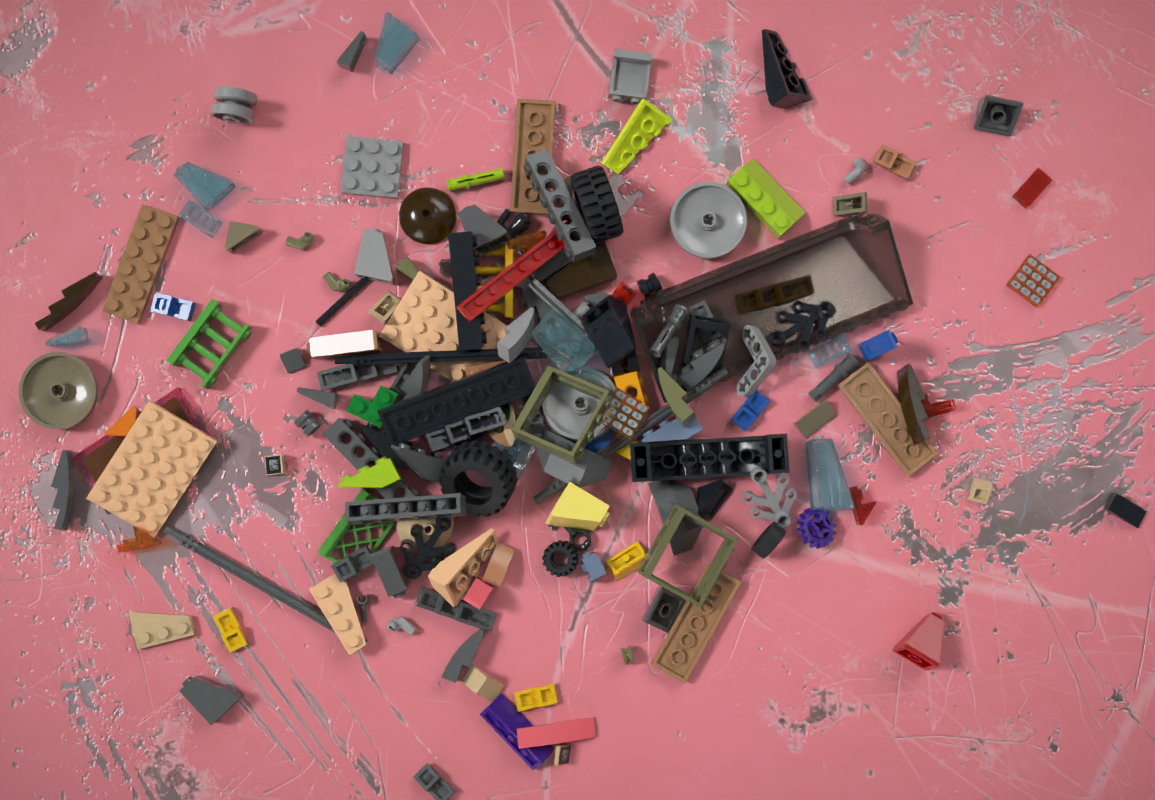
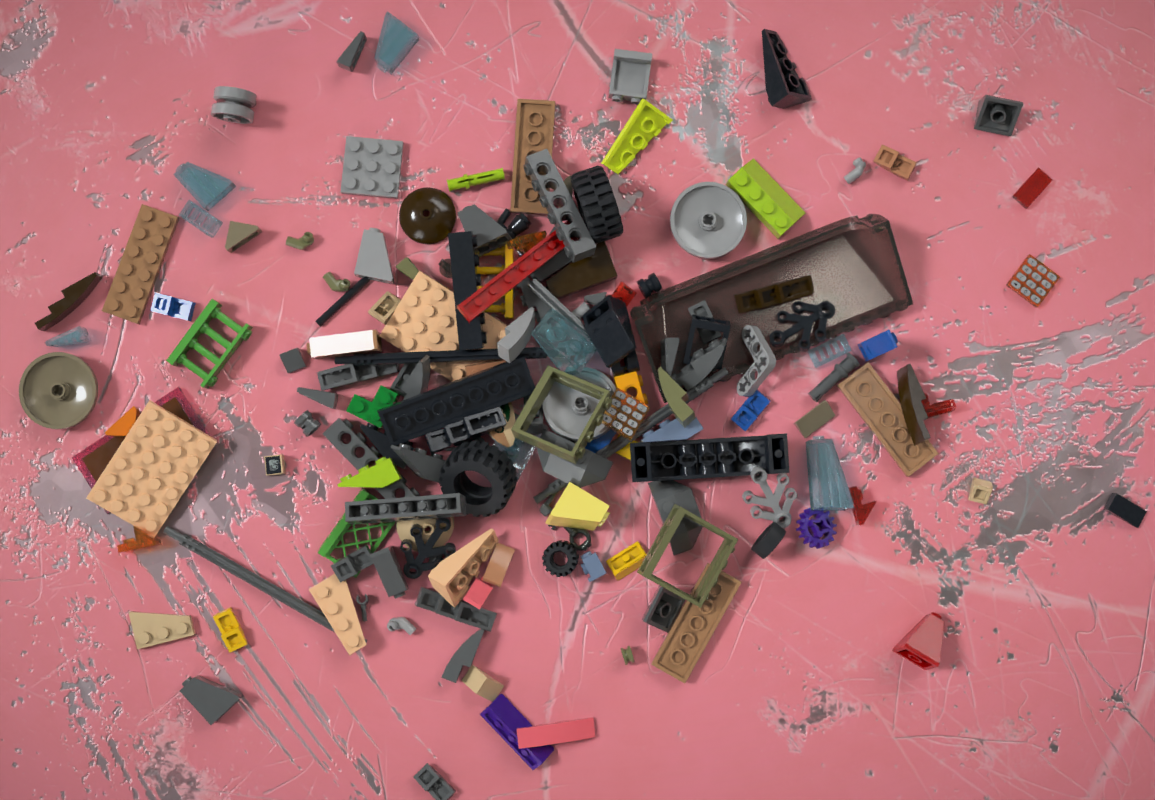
(65, 483): dark grey slope -> none
(535, 697): yellow slope -> none
(545, 509): none -> dark grey hand
(562, 754): slope -> none
(672, 324): dark grey pin -> none
(712, 497): black slope -> none
(850, 204): dark tan slope -> none

